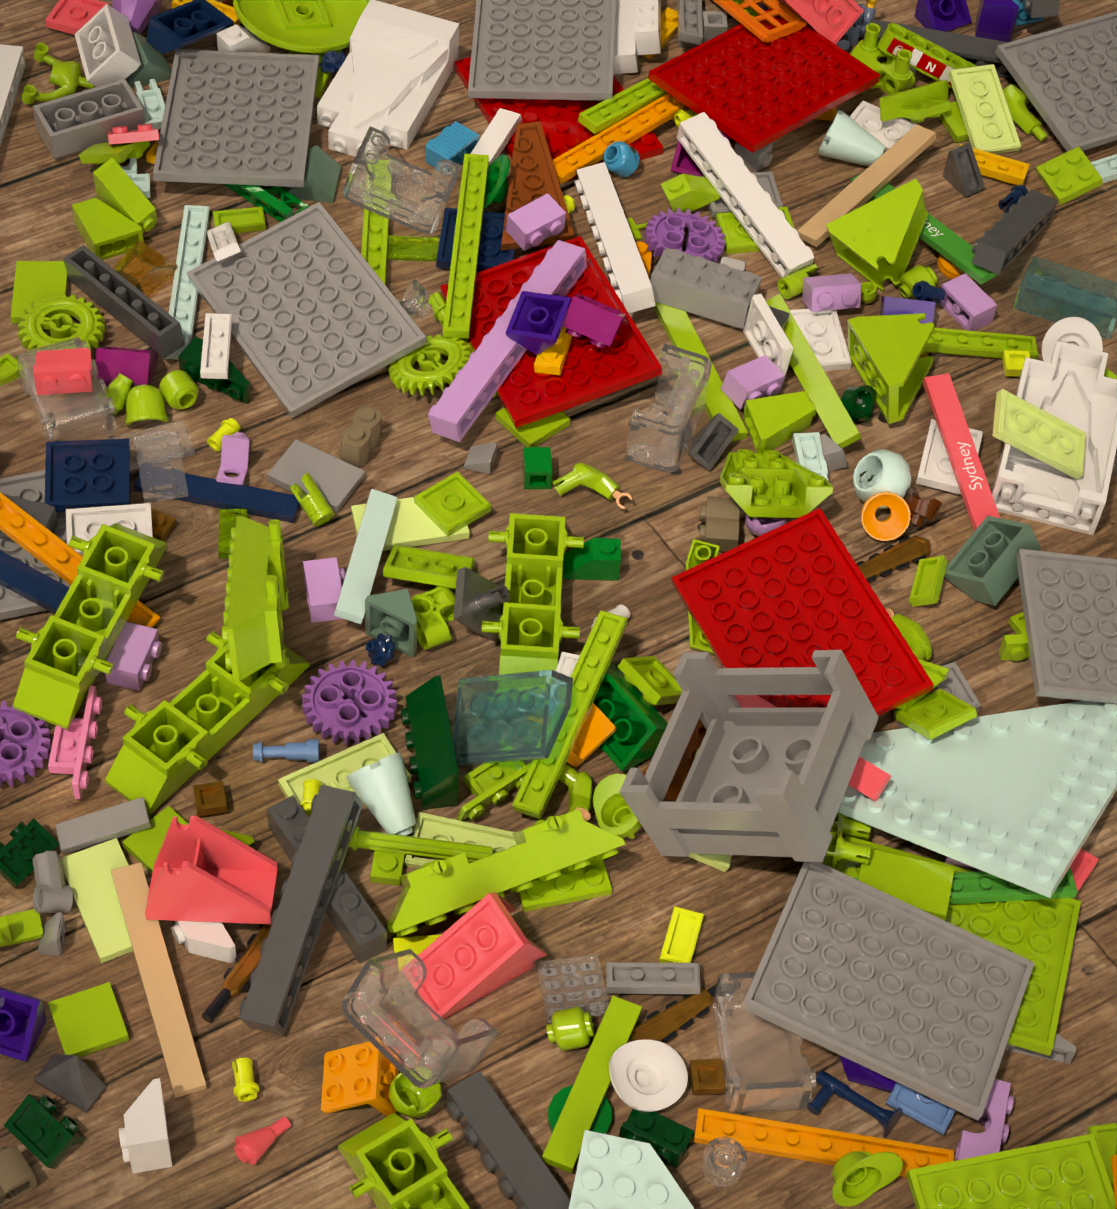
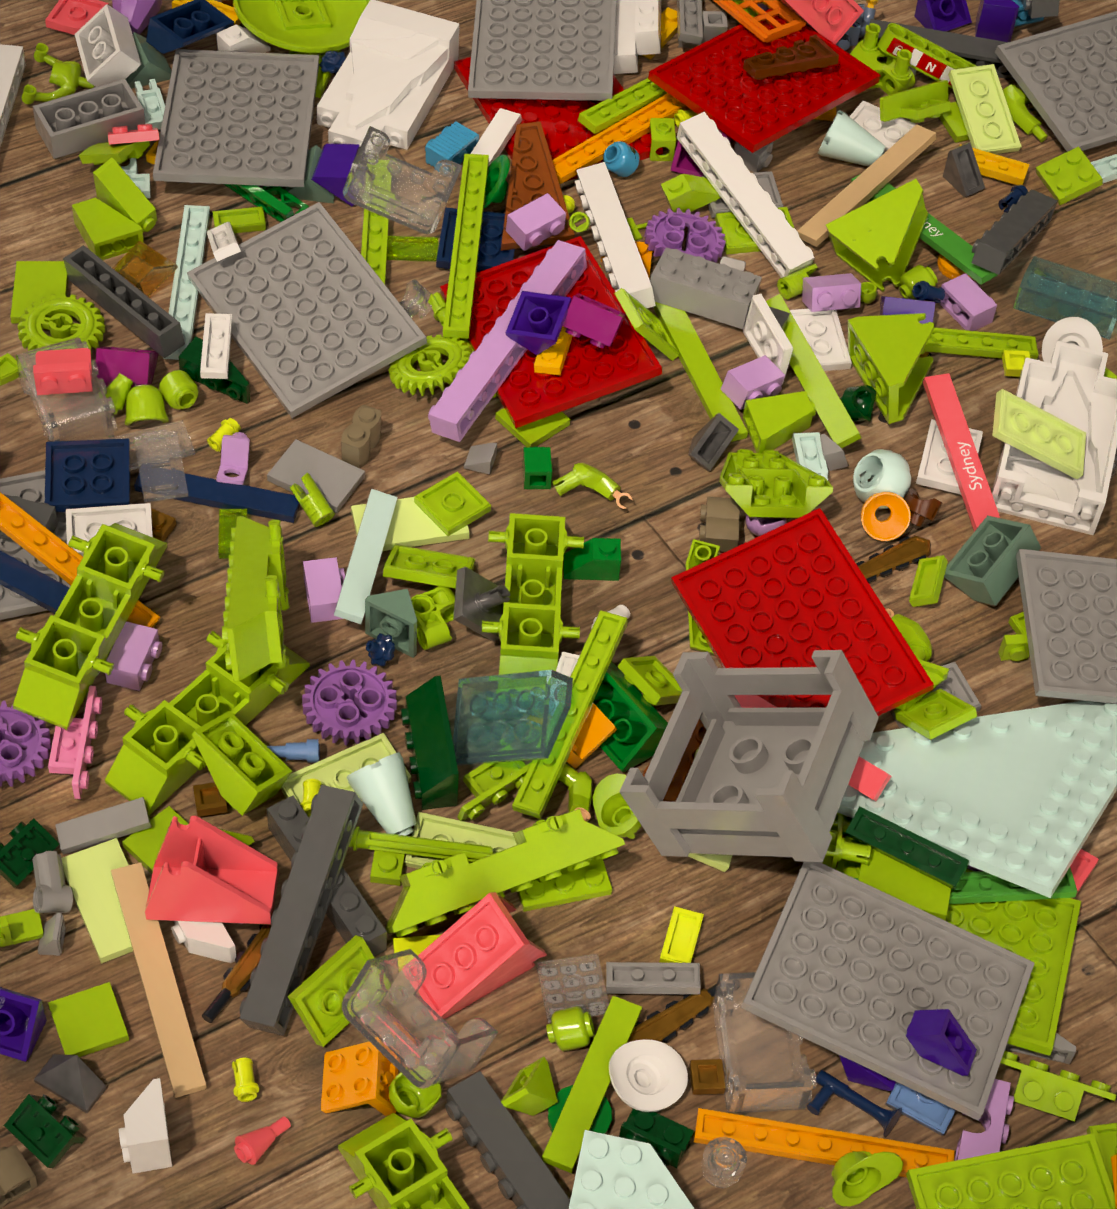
(240, 762): none -> lime slope
(321, 995): none -> lime plate
(334, 167): none -> dark purple slope
(531, 1089): none -> lime slope
(576, 217): none -> lime hinge
(647, 324): none -> lime tile
(662, 136): none -> lime bracket
(665, 430): clear windscreen -> none
(786, 60): none -> reddish brown wing
(907, 848): none -> dark green plate
(941, 1040): none -> dark purple slope
(1050, 1091): none -> lime bracket

